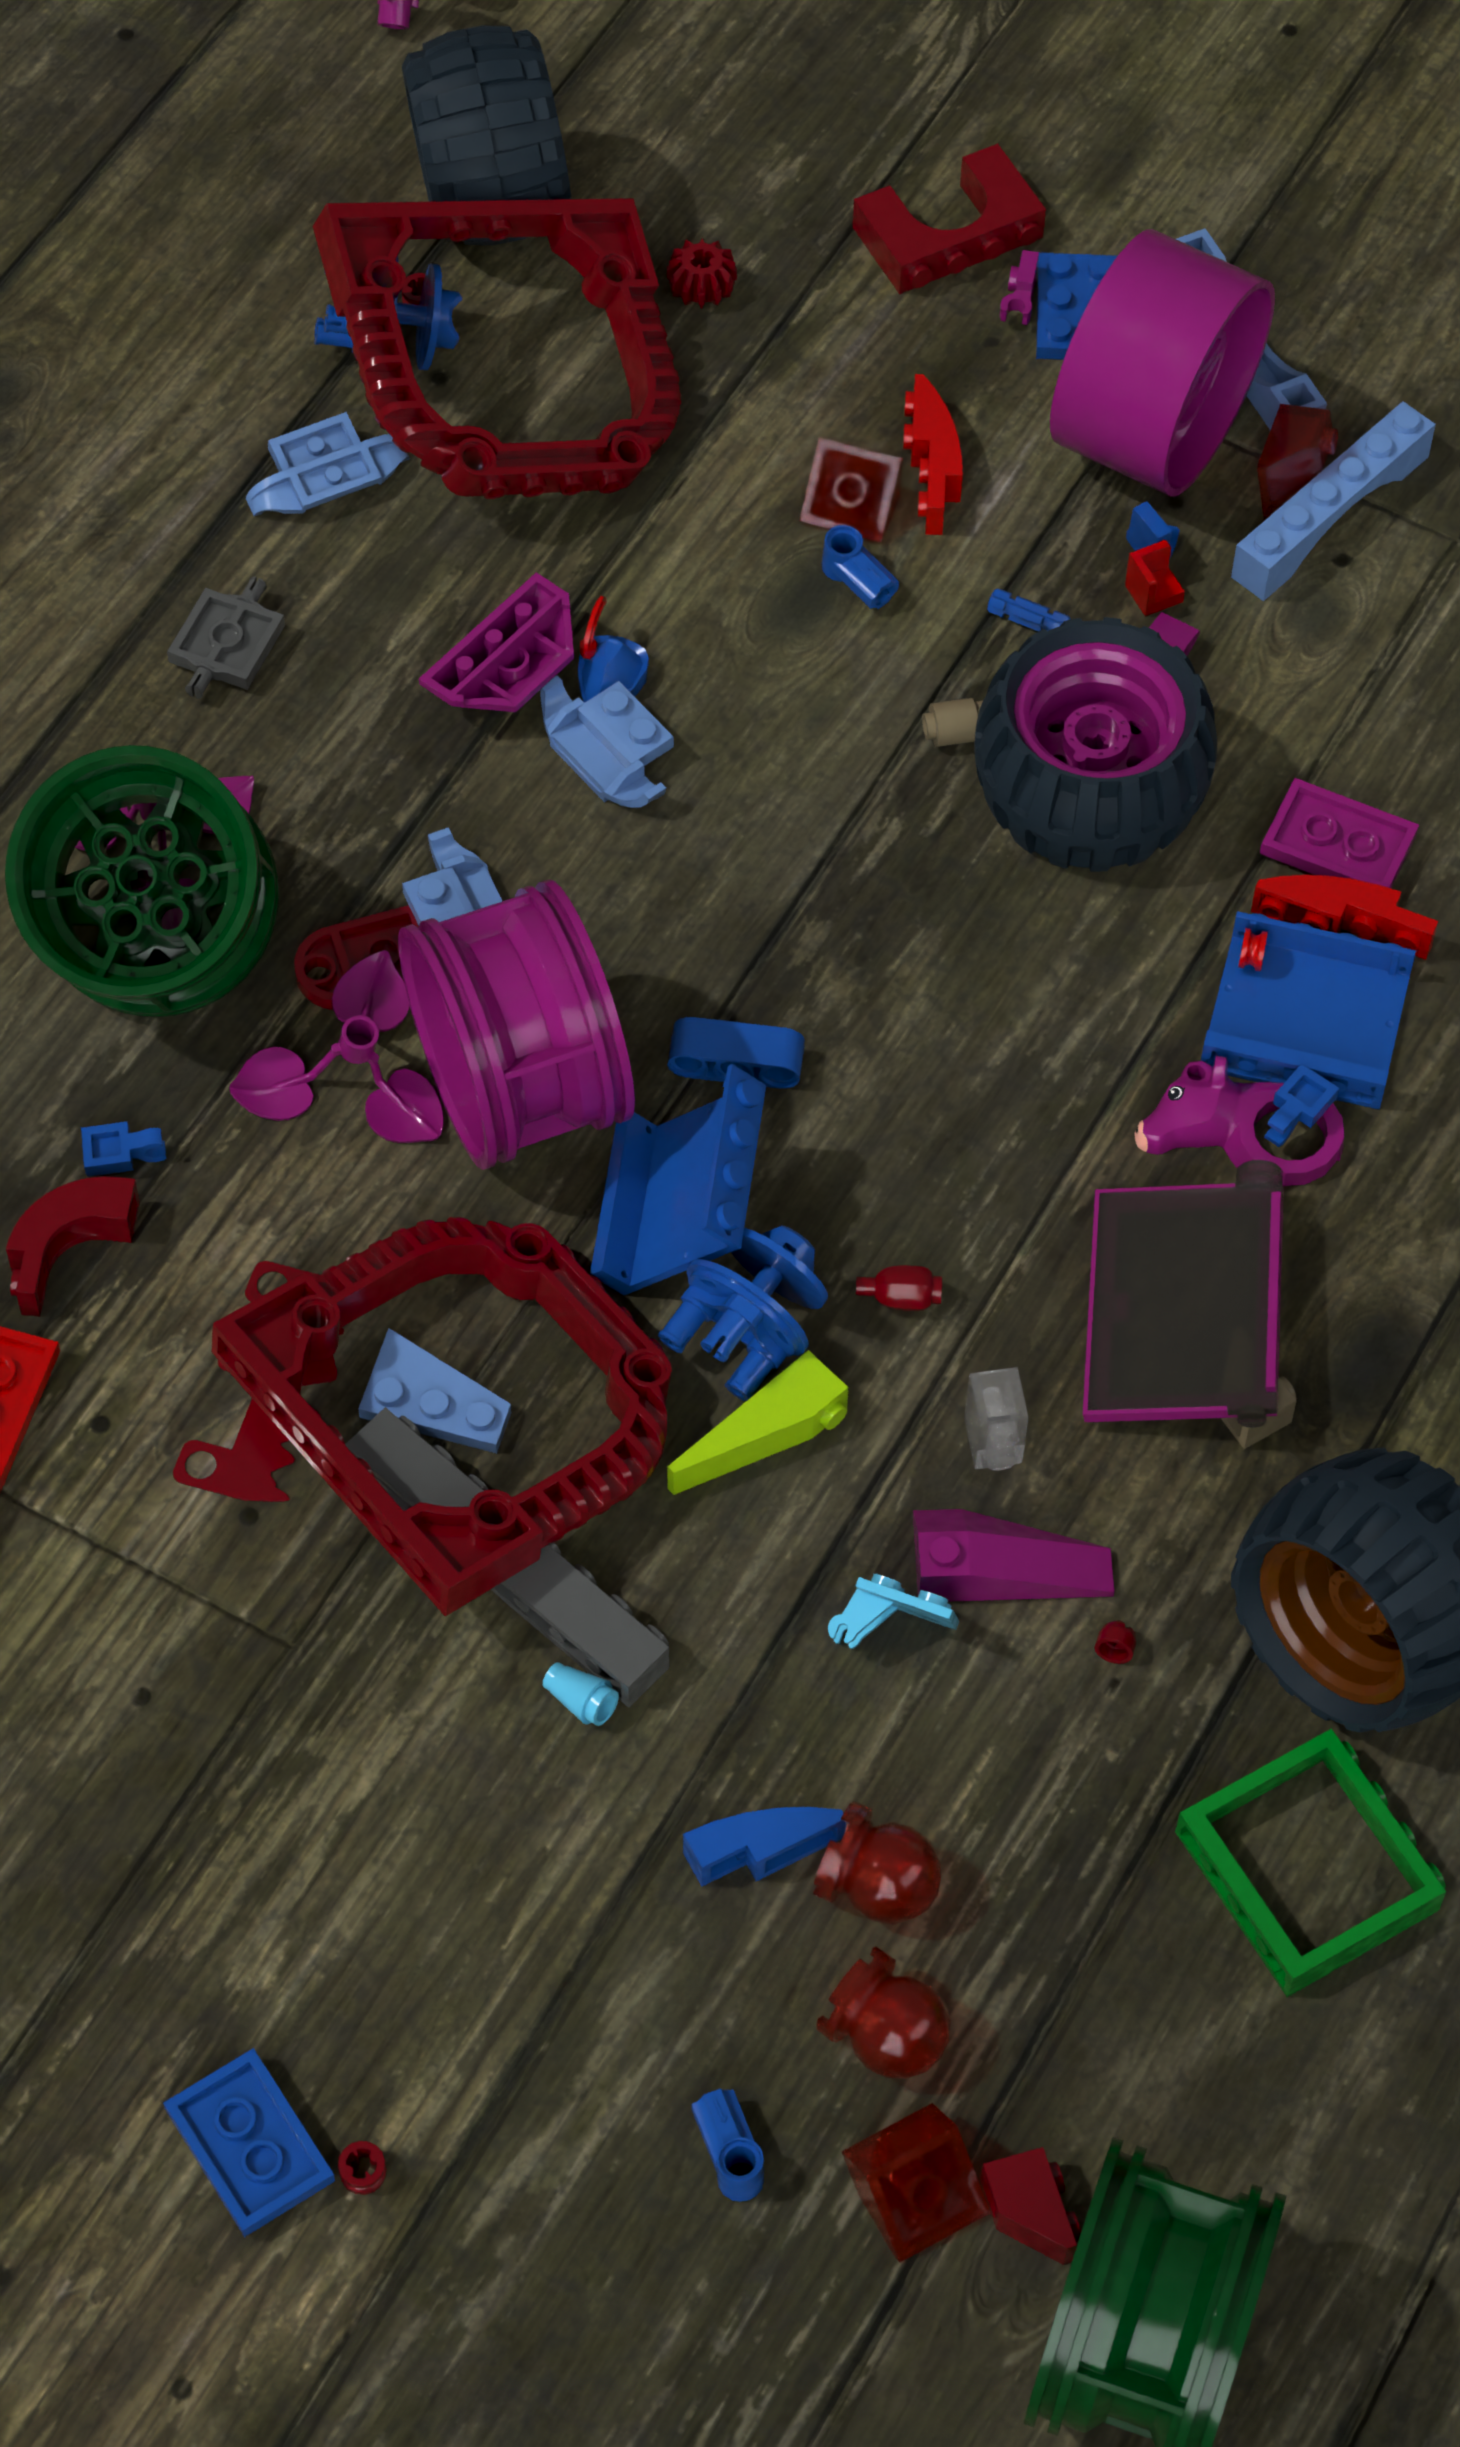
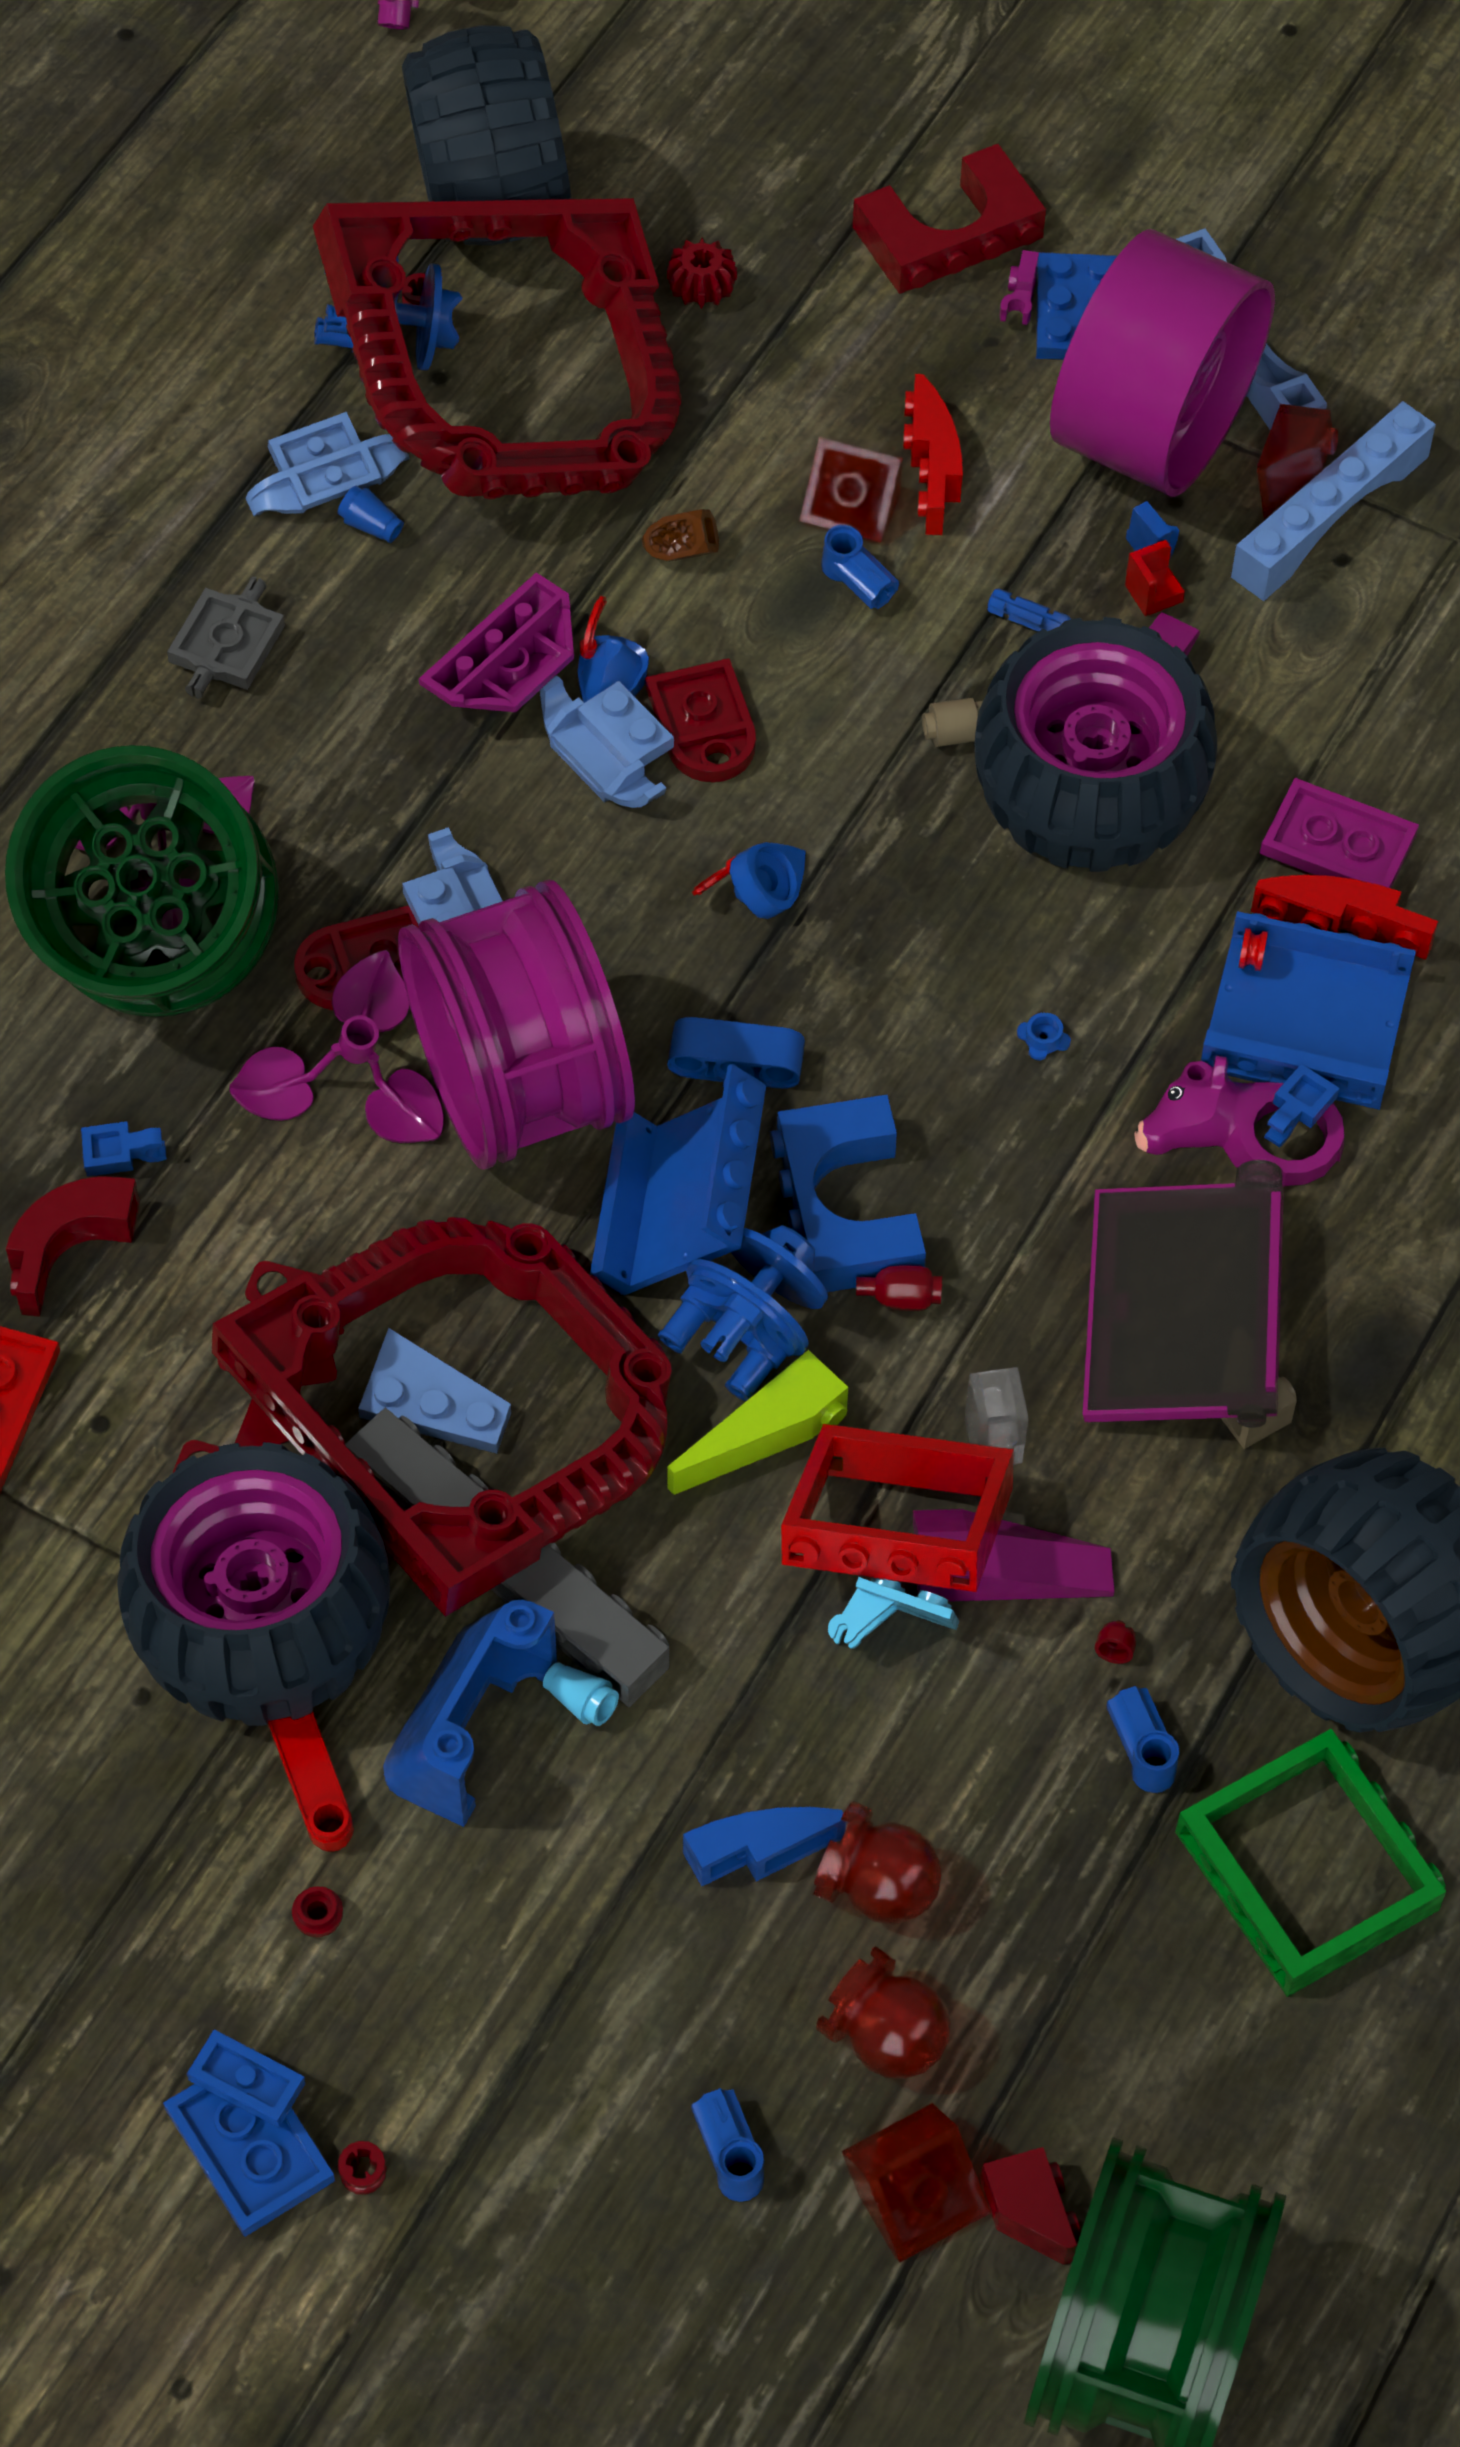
(246, 2078): none -> blue plate
(257, 1630): none -> black wheel
(312, 1780): none -> red piece
(314, 1898): none -> dark red plate
(369, 514): none -> blue cone
(433, 1747): none -> blue windscreen
(682, 536): none -> reddish brown rock
(705, 717): none -> dark red tile
(763, 877): none -> blue piece
(814, 1144): none -> blue arch
(903, 1462): none -> red window
(1043, 1024): none -> blue plate
(1143, 1738): none -> blue piece

